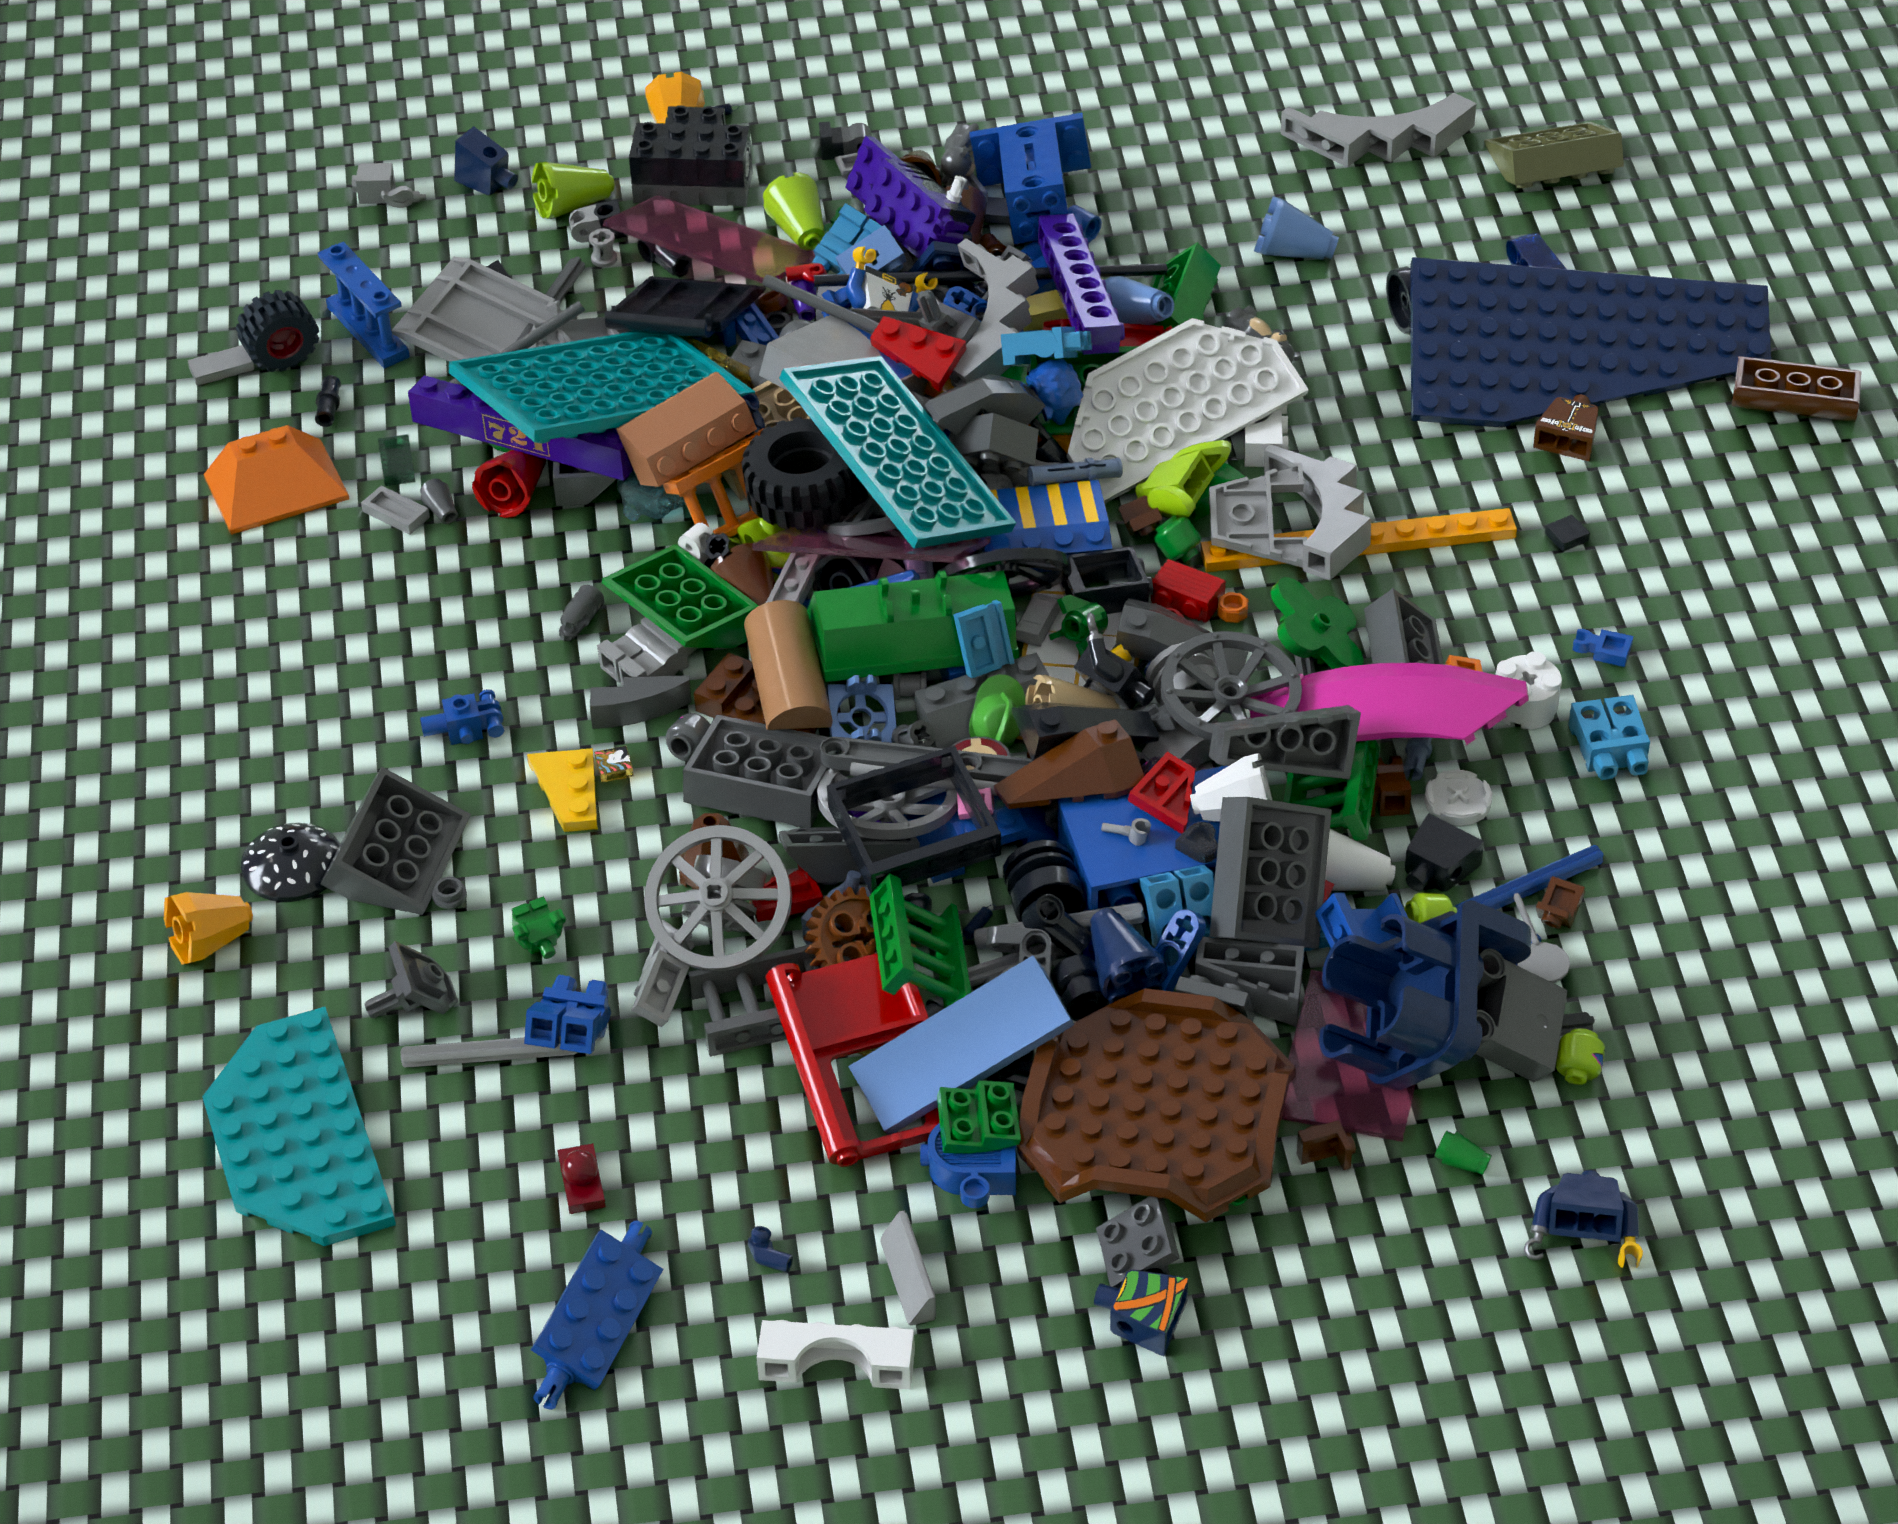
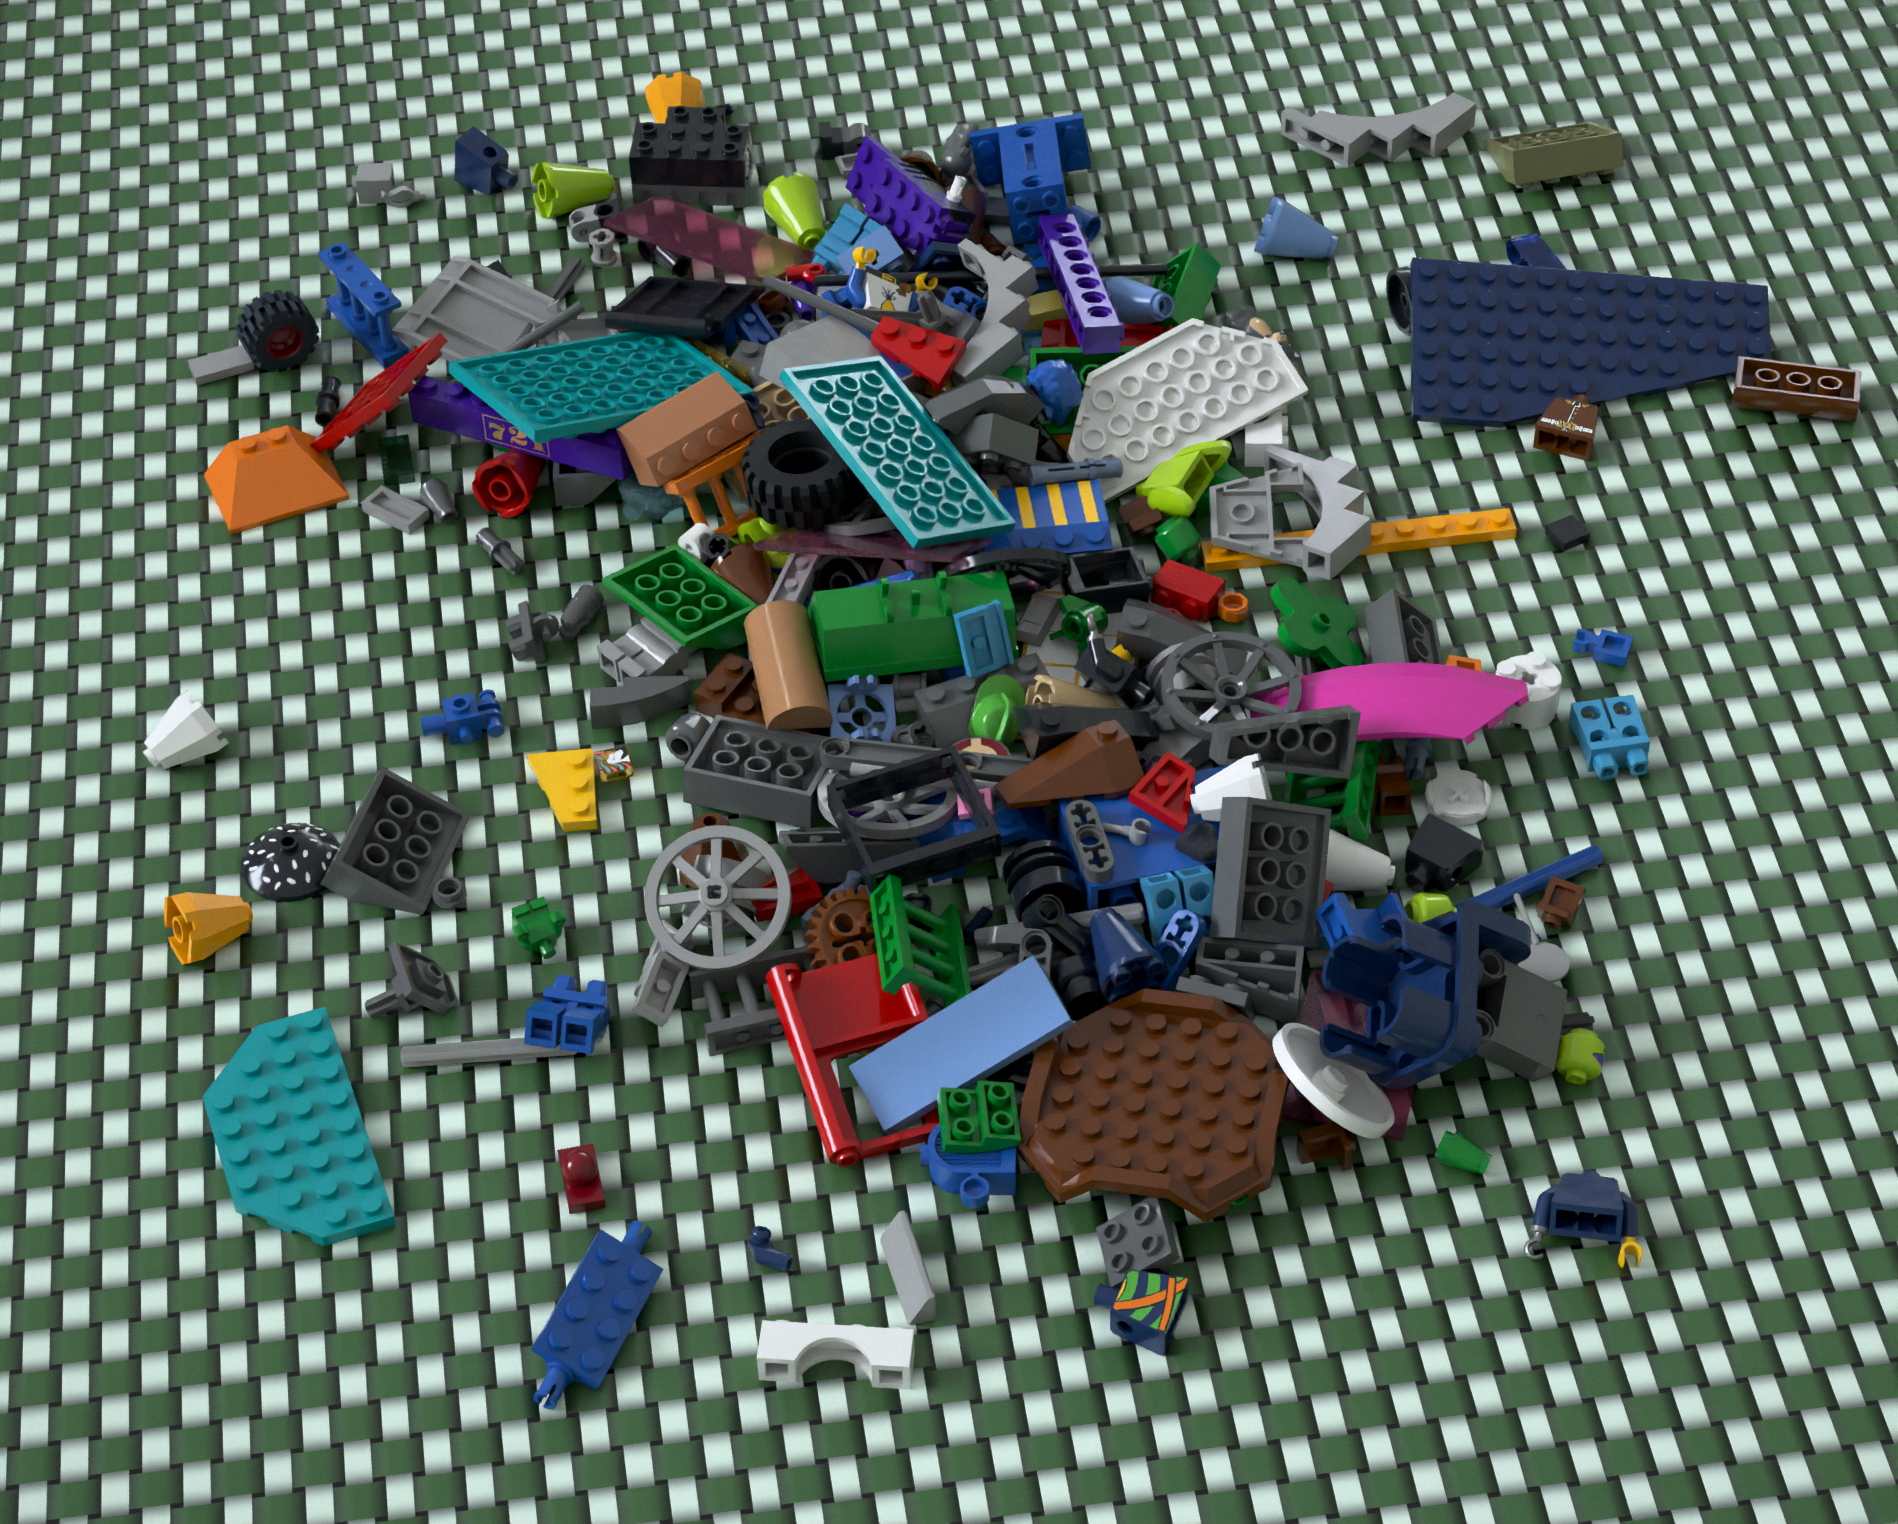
(183, 734): none -> white cone
(380, 394): none -> red plate
(499, 550): none -> dark grey axle
(530, 633): none -> dark grey hips
(1057, 343): dark azure hips -> none
(1087, 853): none -> dark grey beam
(1332, 1086): none -> white dish

